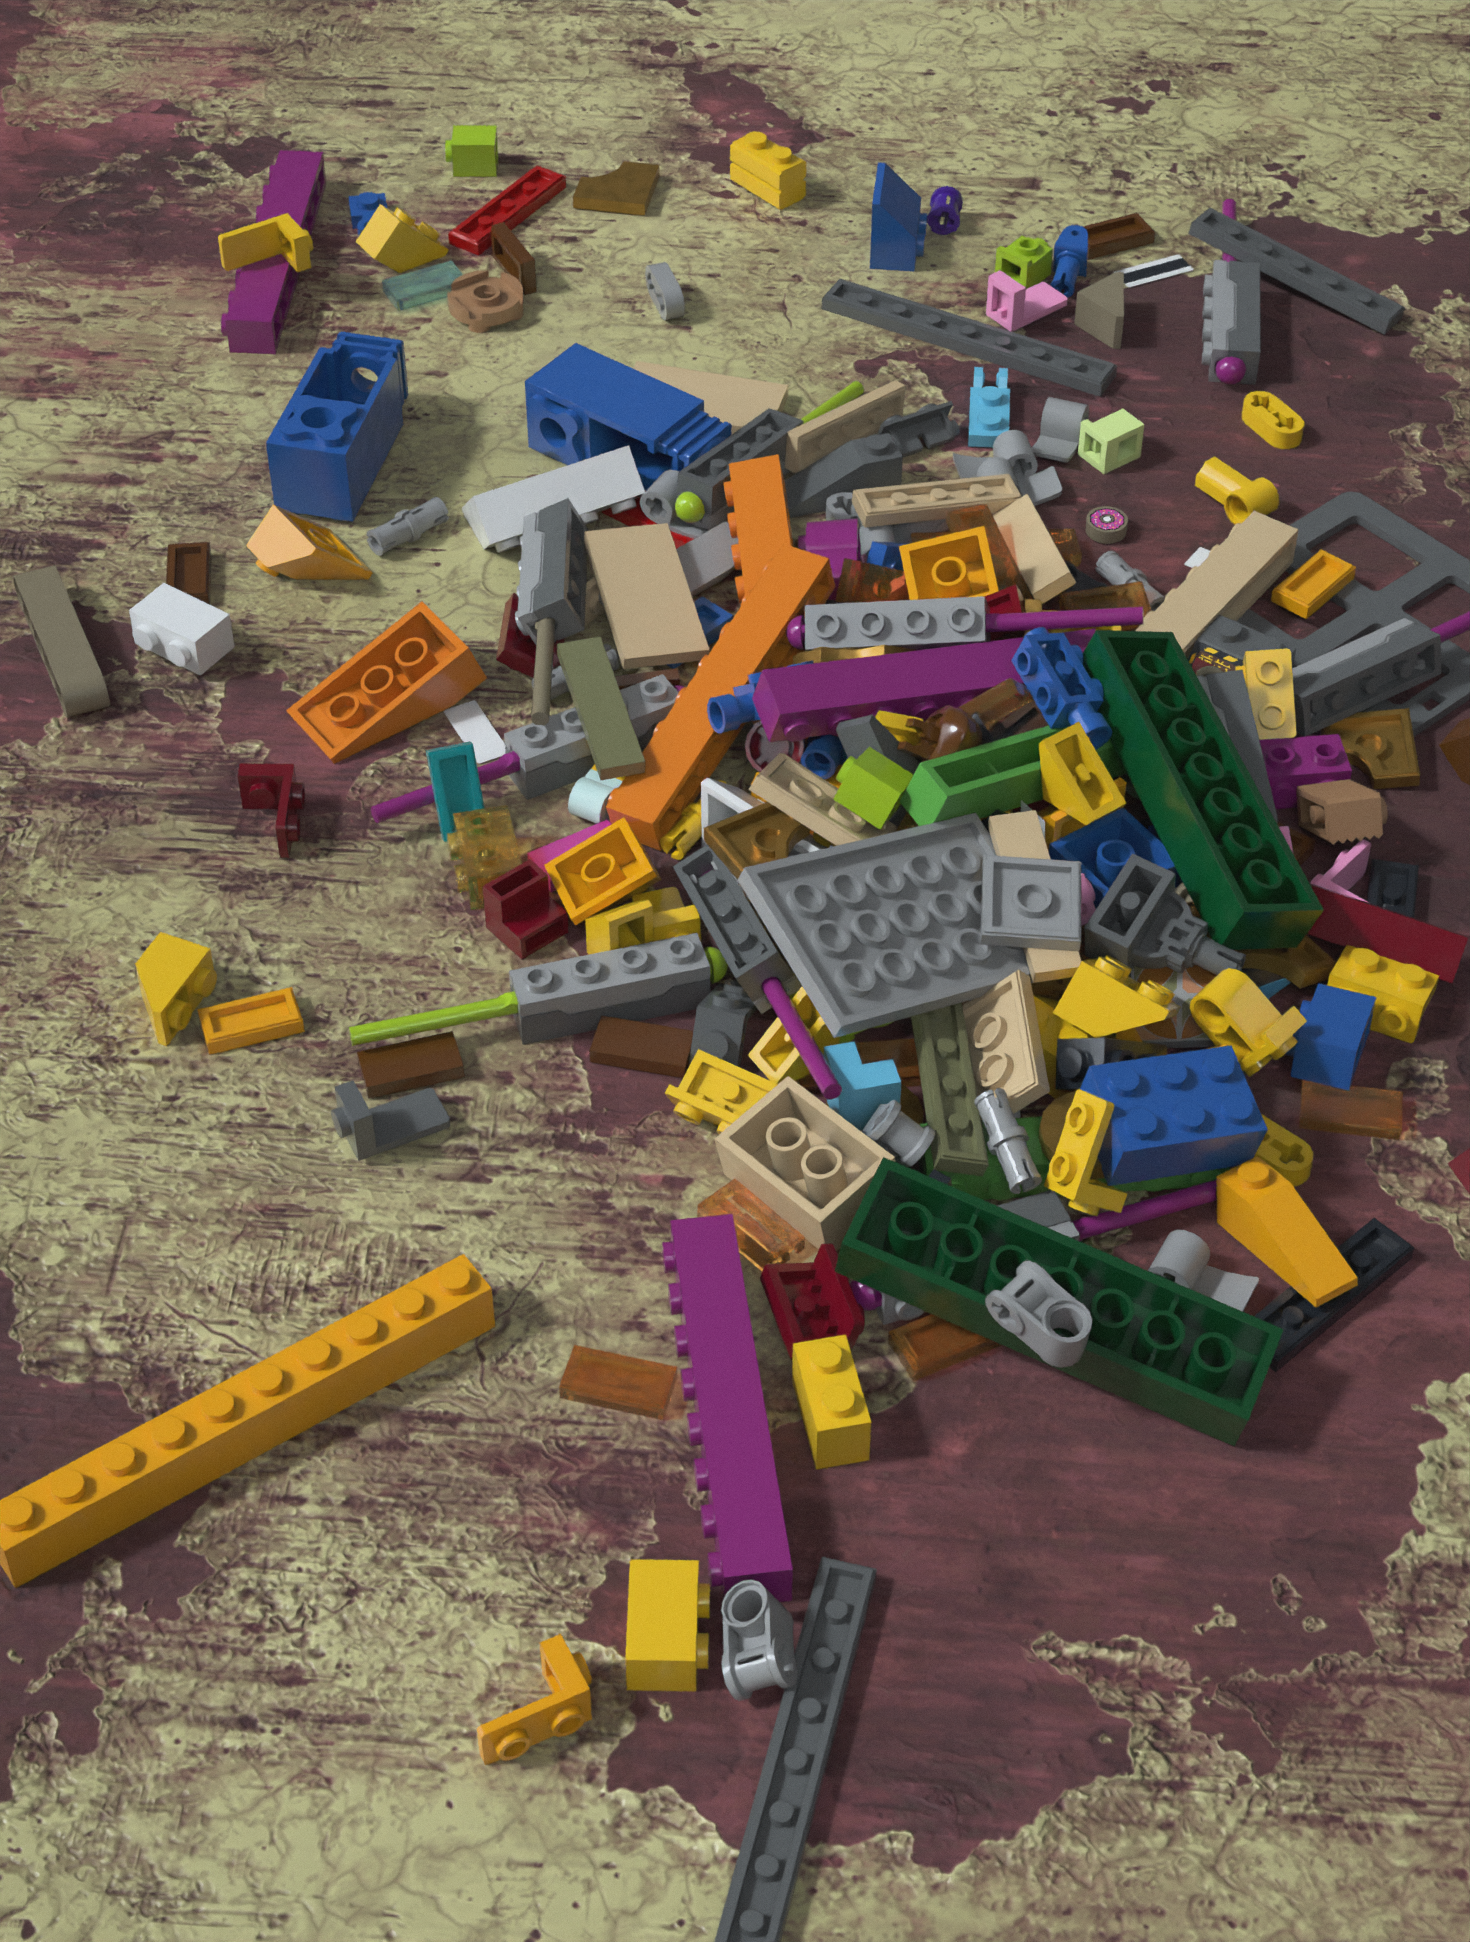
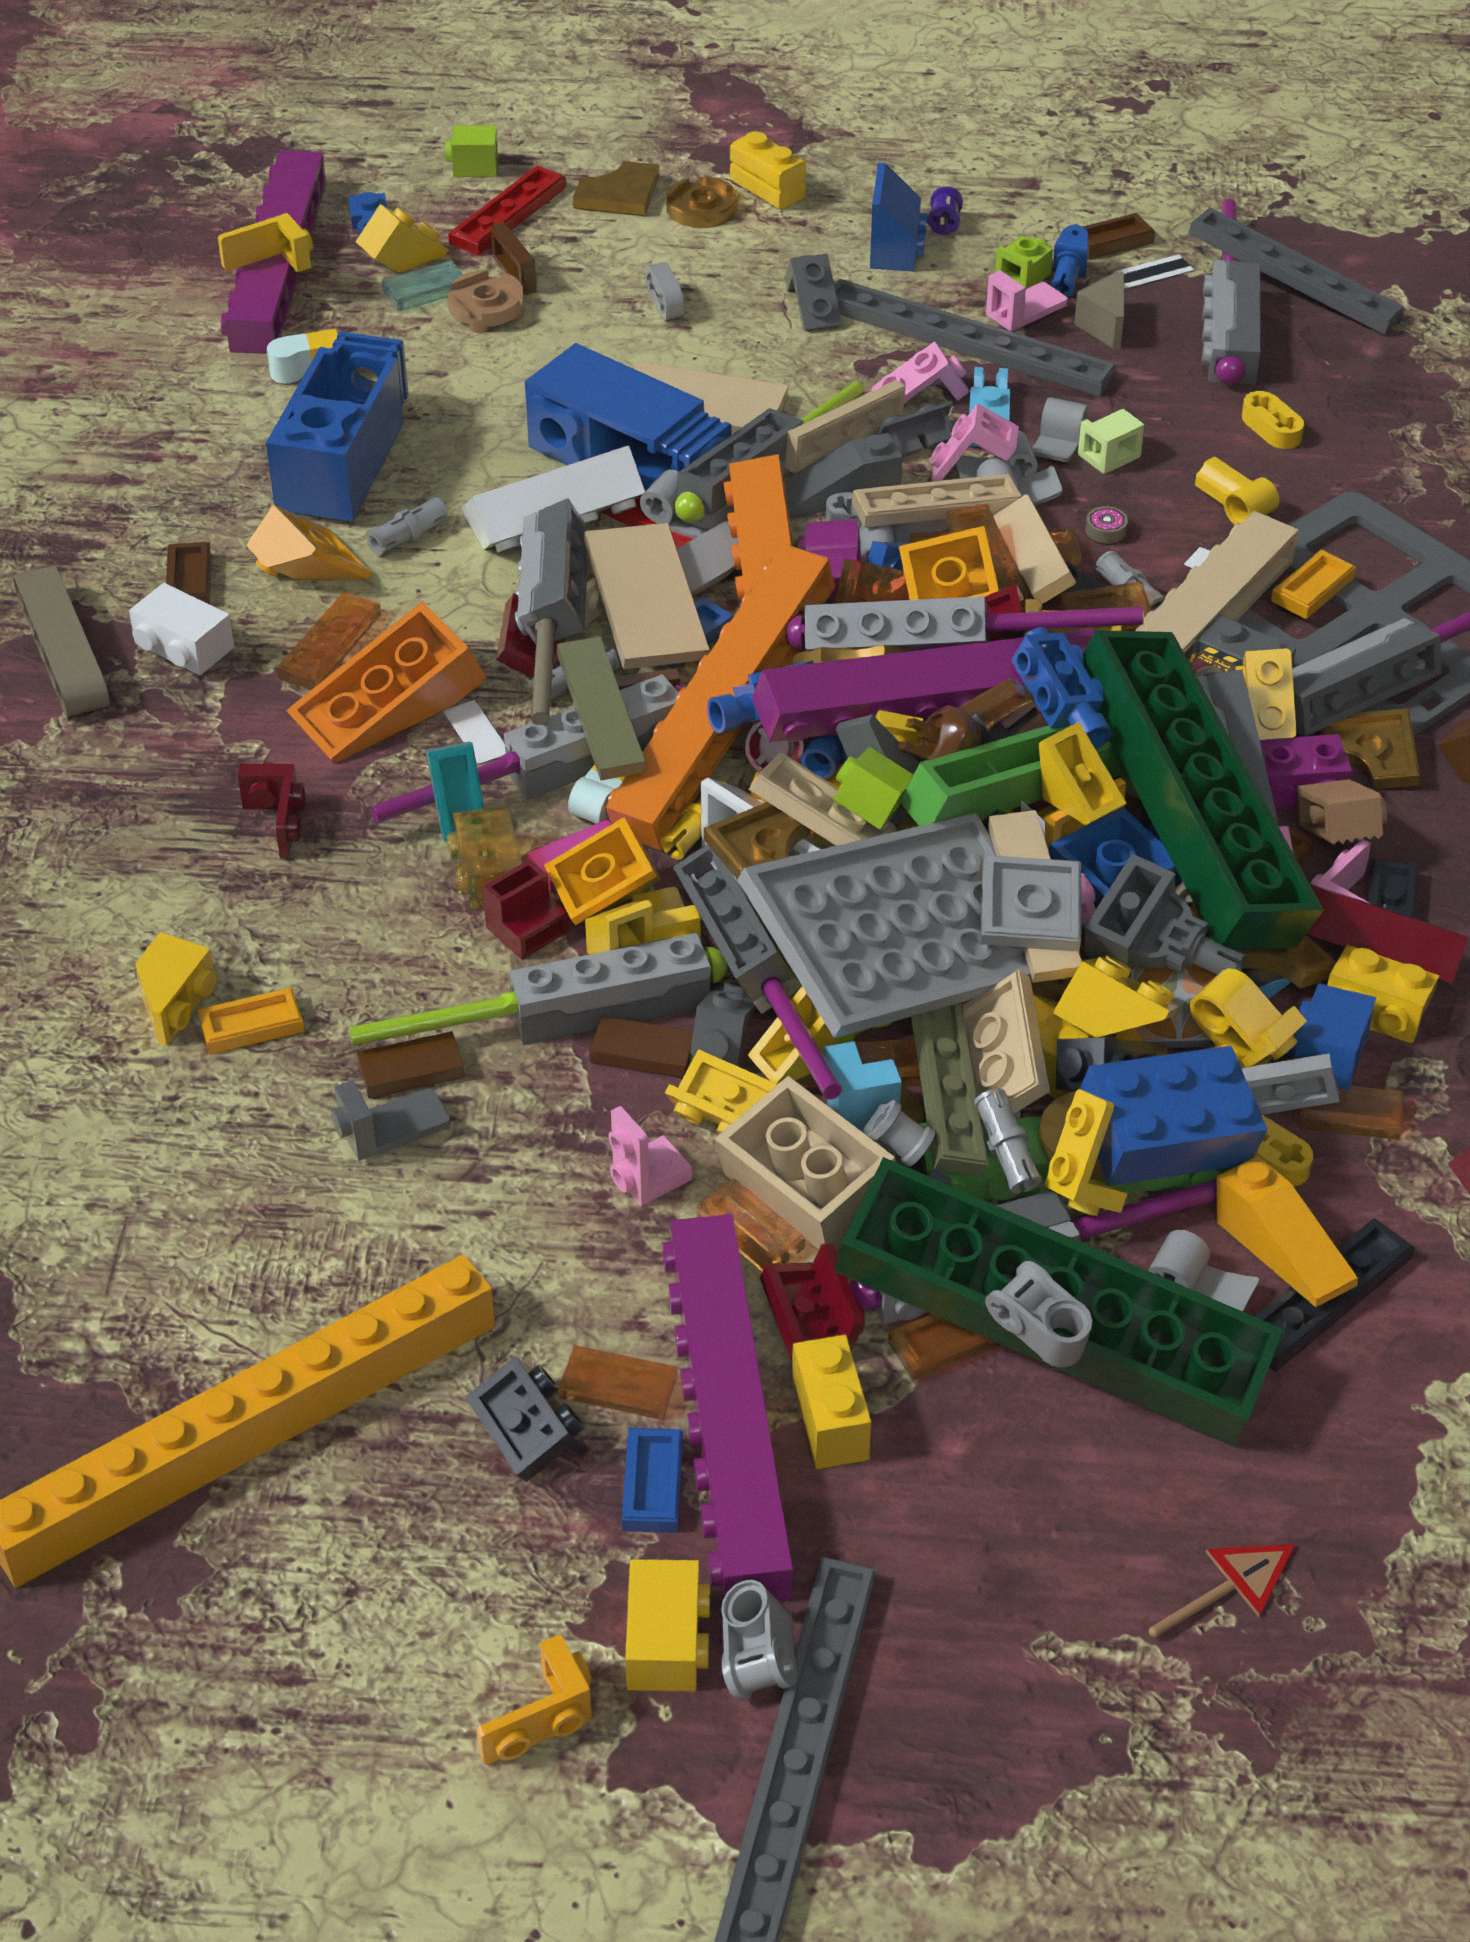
(293, 354): none -> light aqua leg
(329, 641): none -> clear orange tile
(526, 1417): none -> bracket
(641, 1166): none -> bright pink bracket
(652, 1480): none -> blue tile
(702, 203): none -> pearl gold tile
(815, 291): none -> dark grey bracket
(925, 369): none -> bright pink bracket
(981, 427): none -> bright pink bracket
(1247, 1569): none -> piece
(1293, 1084): none -> light grey plate

